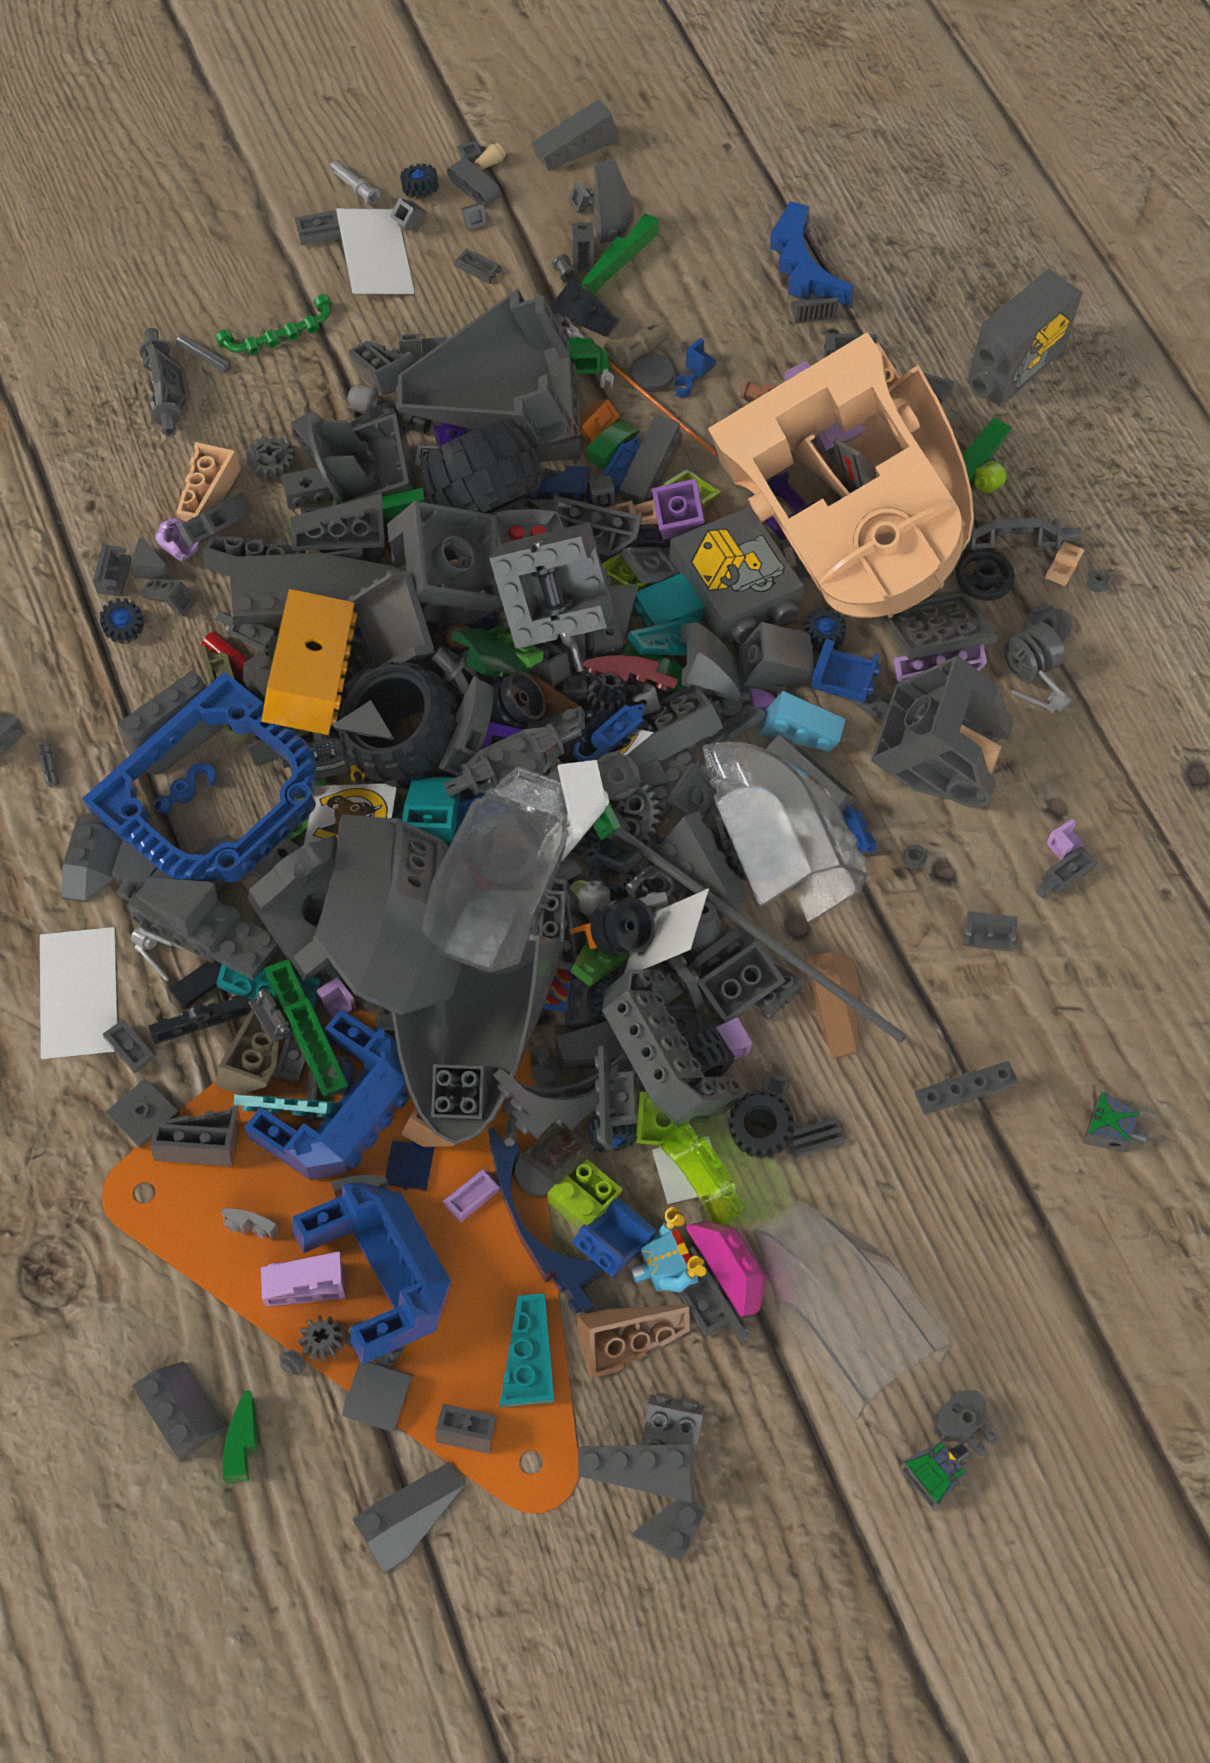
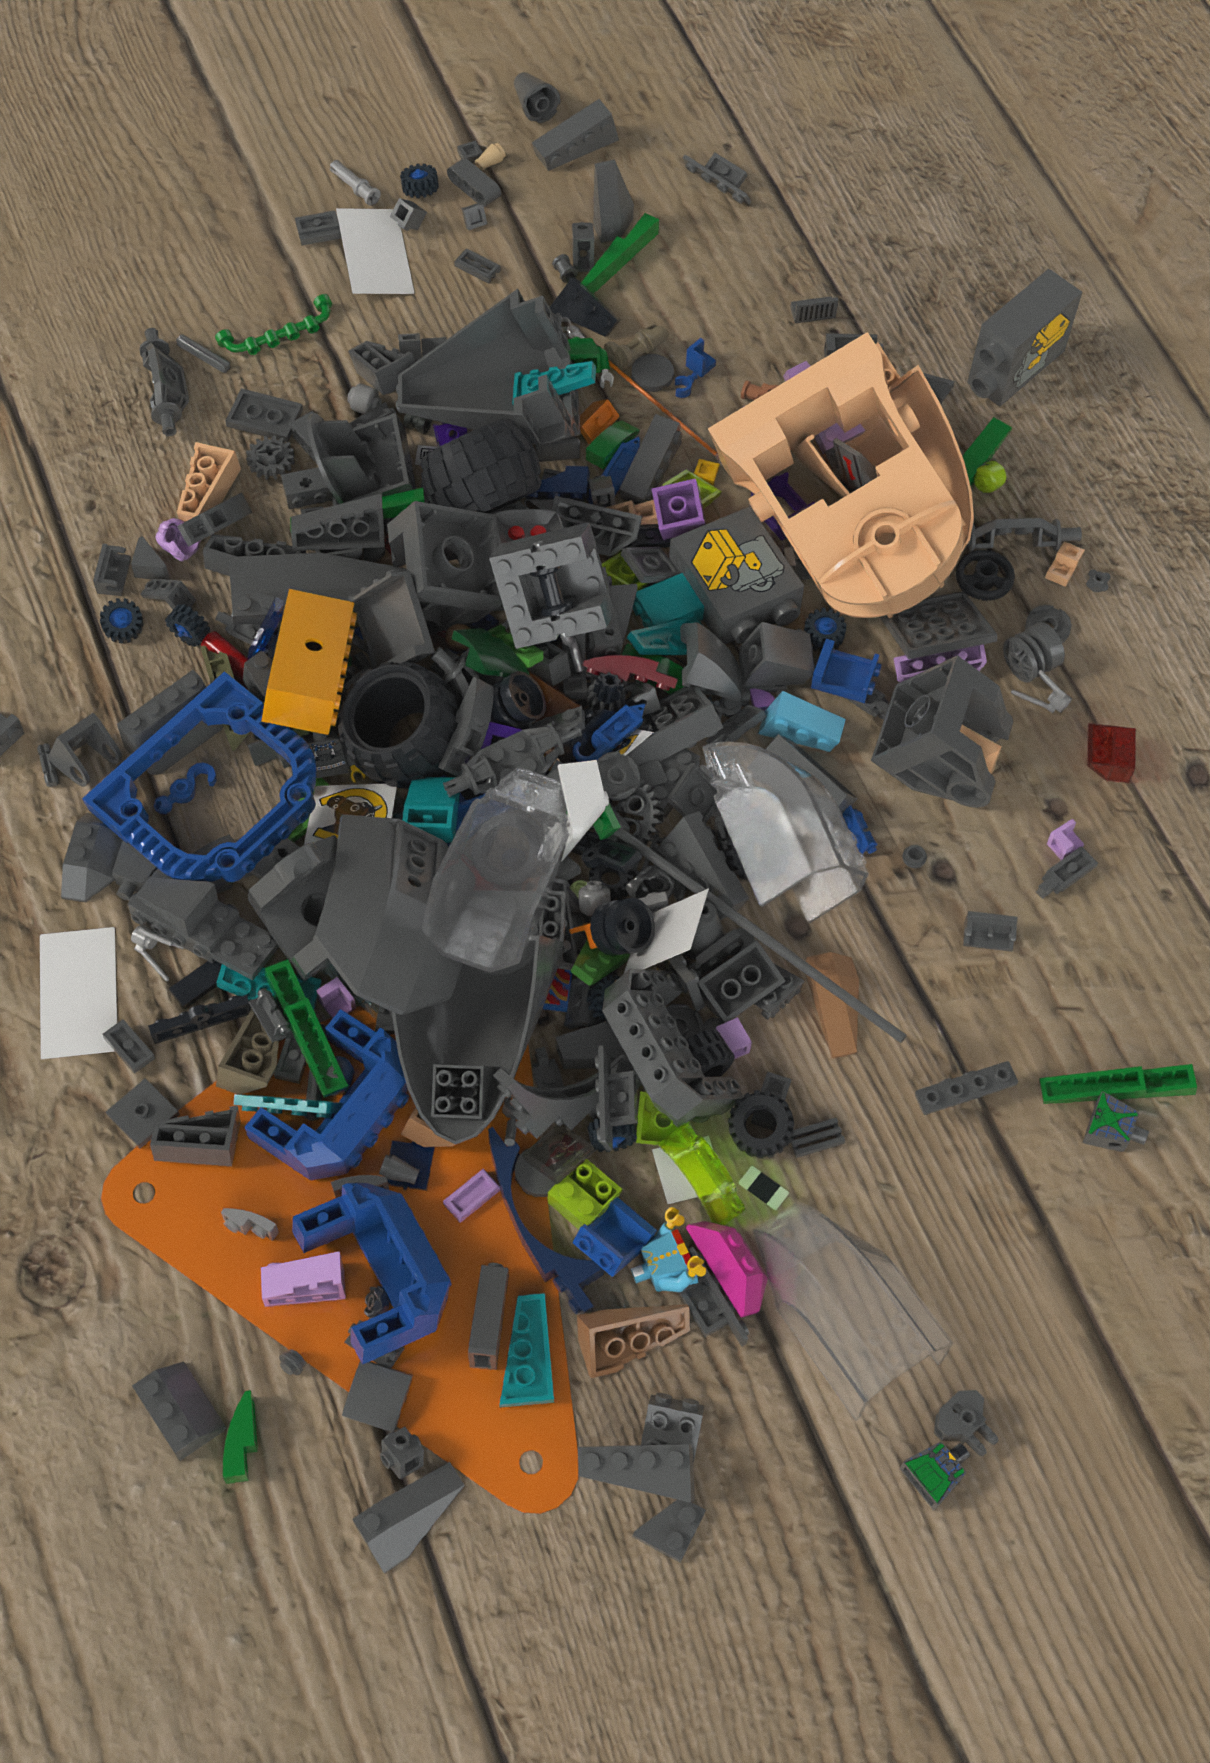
(88, 731): none -> dark grey hose
(187, 625): none -> black wheel
(263, 414): none -> dark grey plate
(267, 628): none -> clear blue tile
(325, 1347): dark grey gear -> none
(365, 721): dark grey tile -> none
(376, 1302): none -> dark grey plate
(398, 1170): none -> dark grey cone
(402, 1452): none -> dark grey brick
(465, 1428): dark grey hinge -> none
(488, 1317): none -> dark grey slope
(536, 97): none -> dark grey cone
(563, 380): none -> teal wing
(580, 197): dark grey tile -> none
(707, 470): none -> yellow tile
(722, 173): none -> dark grey bracket
(763, 1188): none -> sticker
(806, 275): blue arch -> none
(1111, 751): none -> clear red slope
(1120, 1084): none -> green slope

